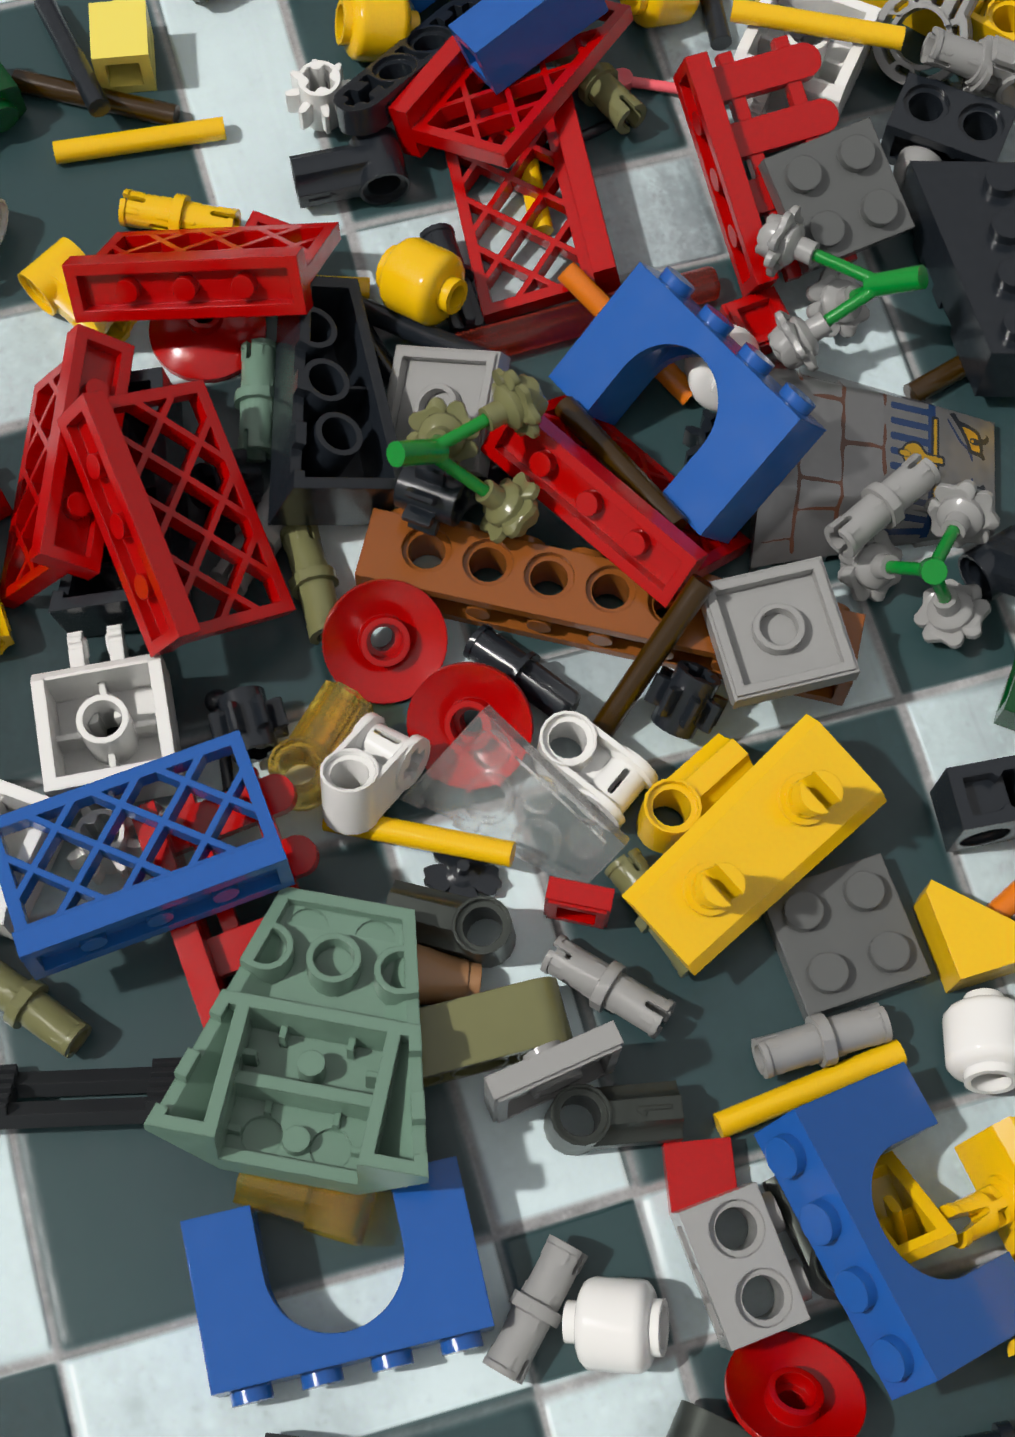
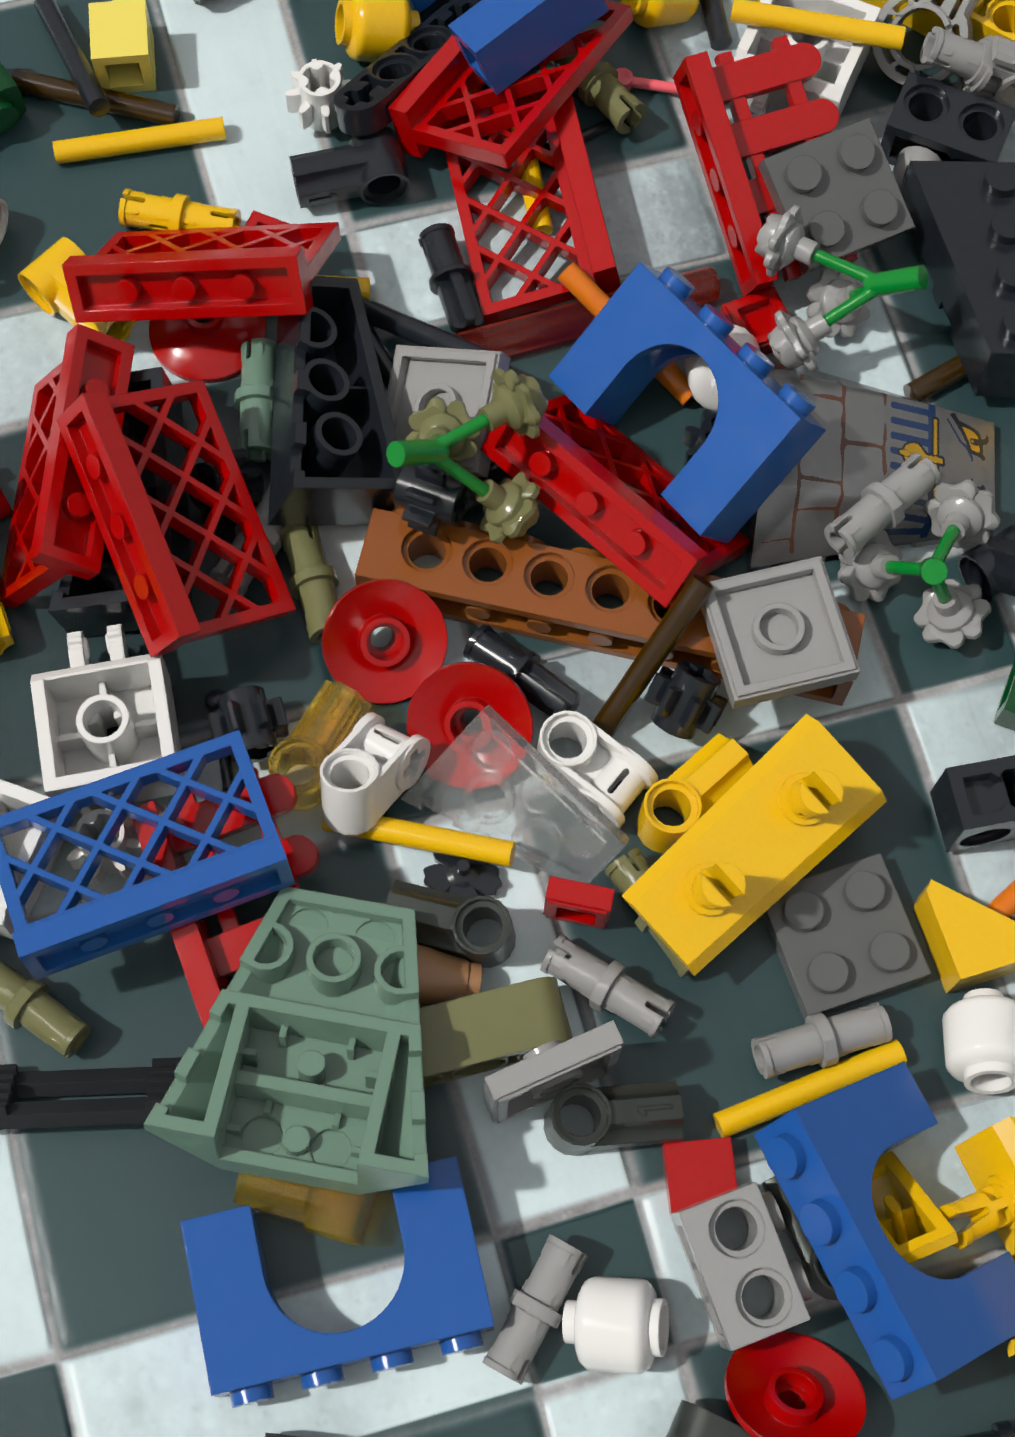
(421, 281): yellow head -> none
(615, 459): dark brown bar -> none

